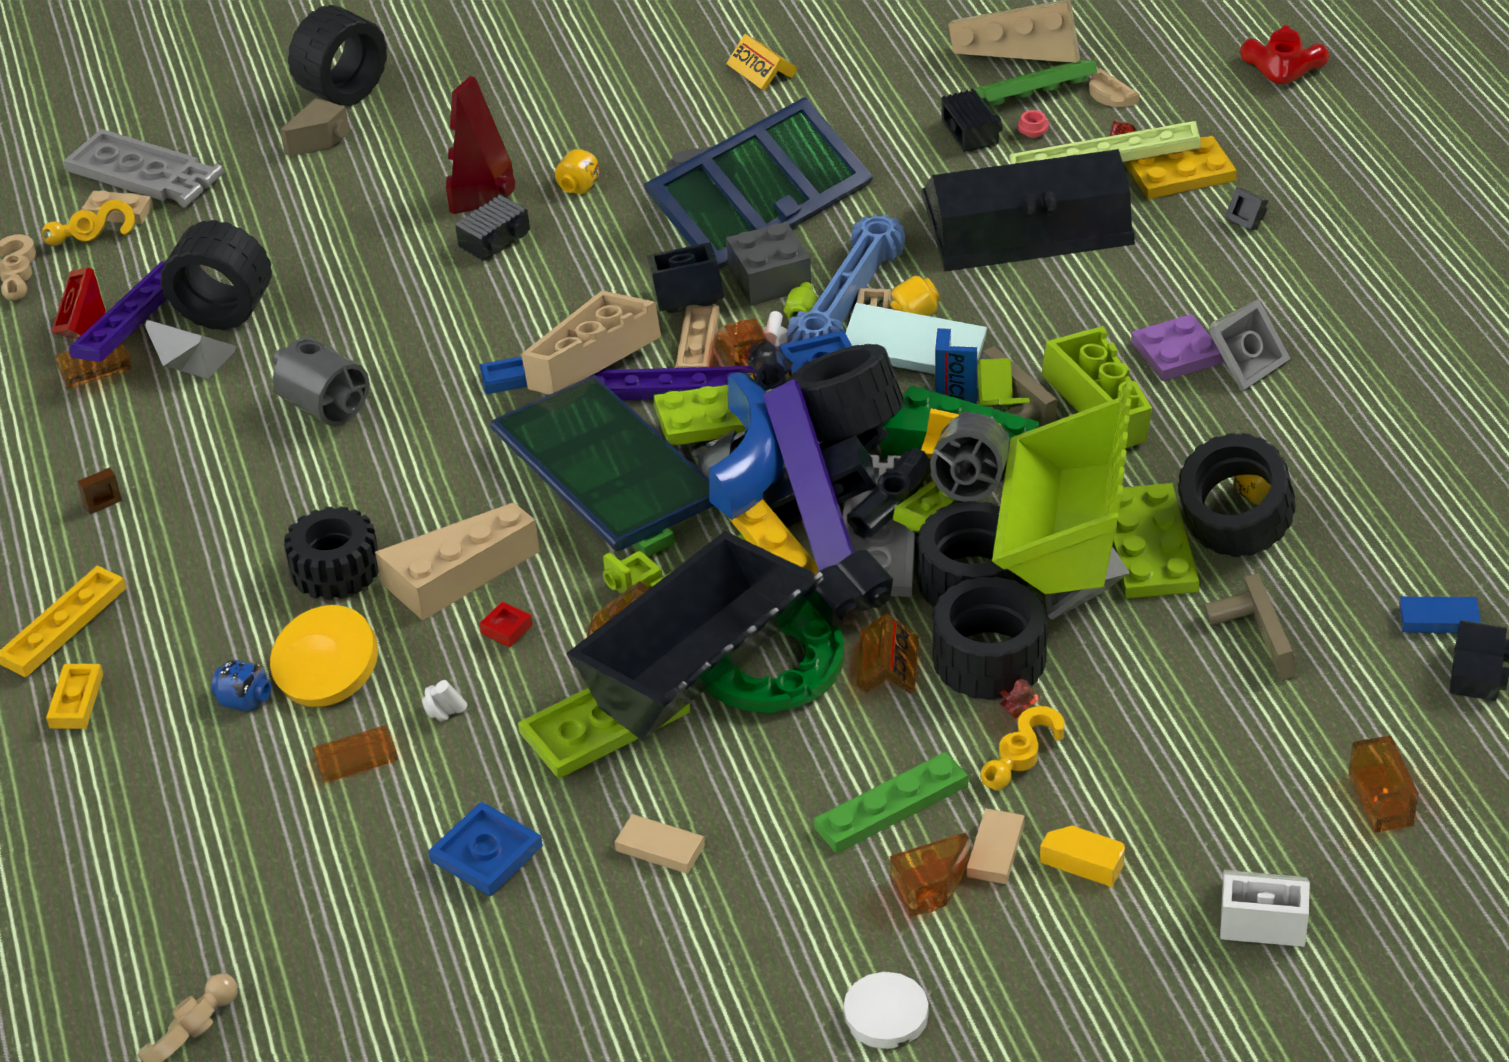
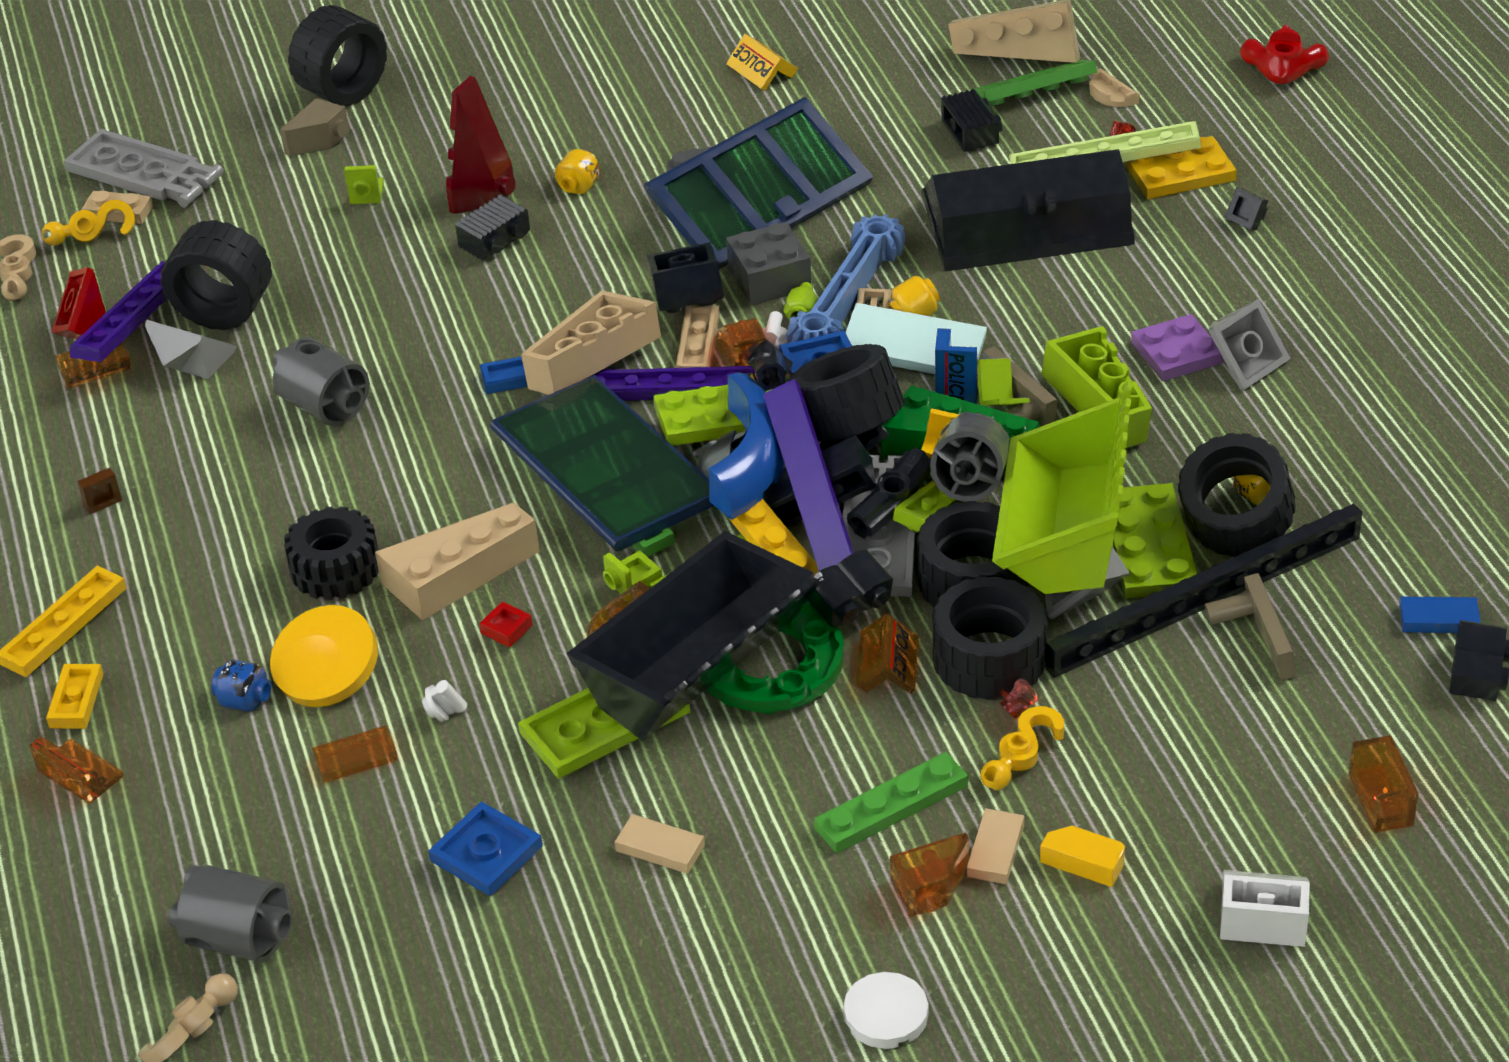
(74, 768): none -> clear orange panel
(232, 913): none -> dark grey cylinder
(363, 184): none -> lime bracket
(1033, 124): coral plate -> none
(1191, 593): none -> black plate

